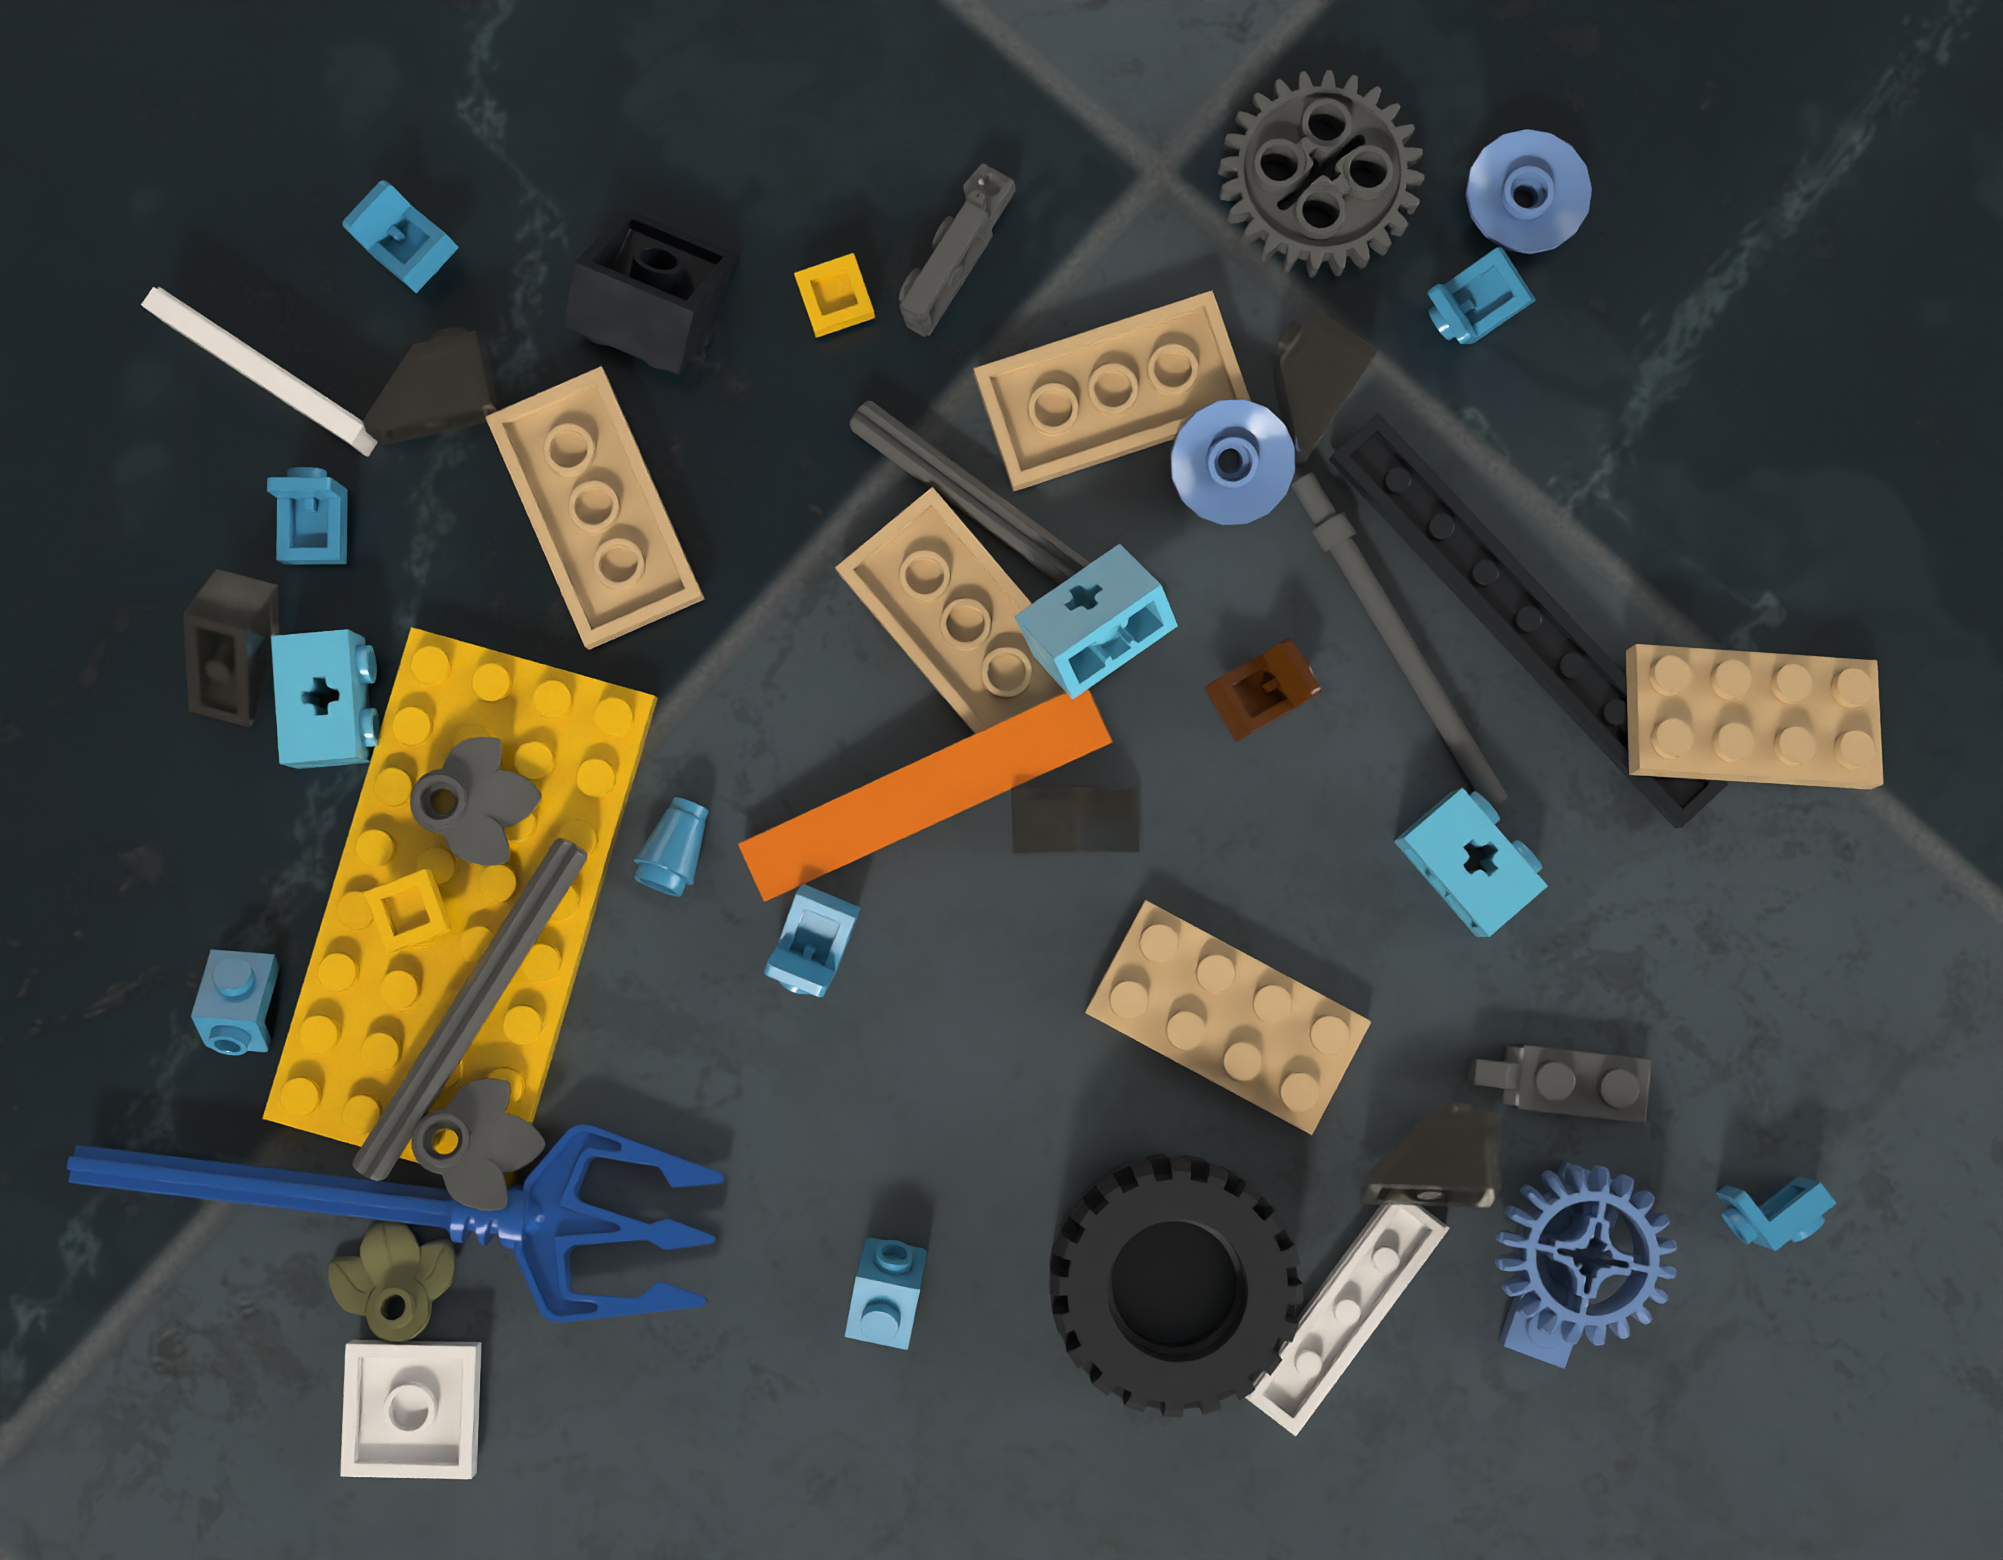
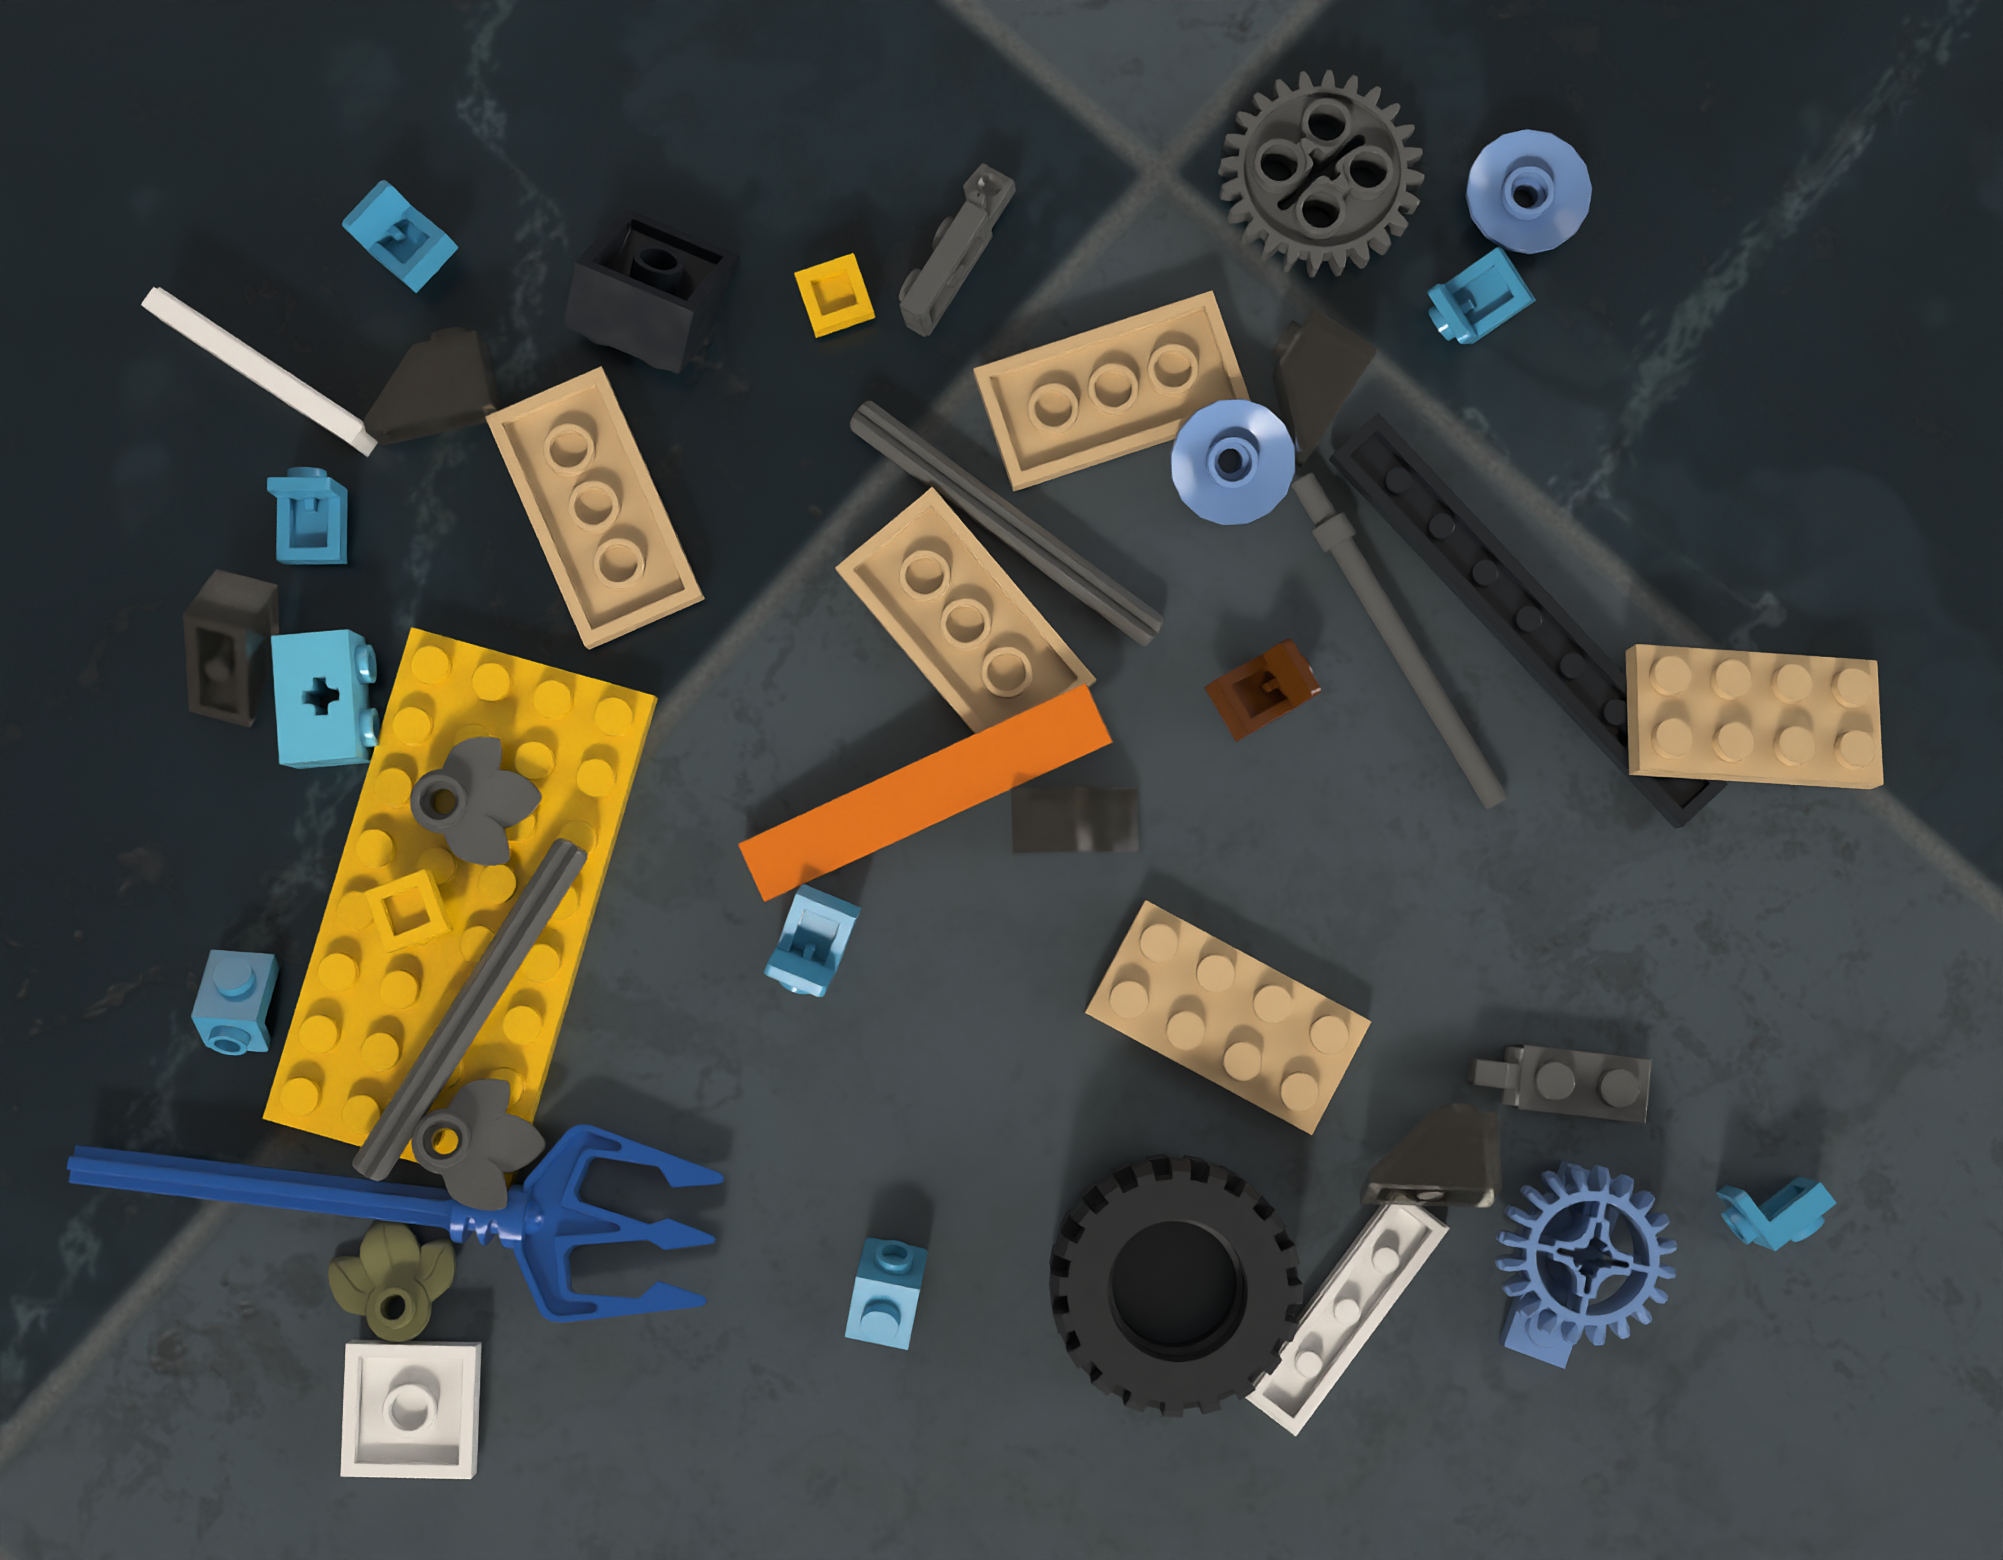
(673, 848): dark azure cone -> none
(1096, 620): medium azure brick -> none
(1478, 897): medium azure brick -> none

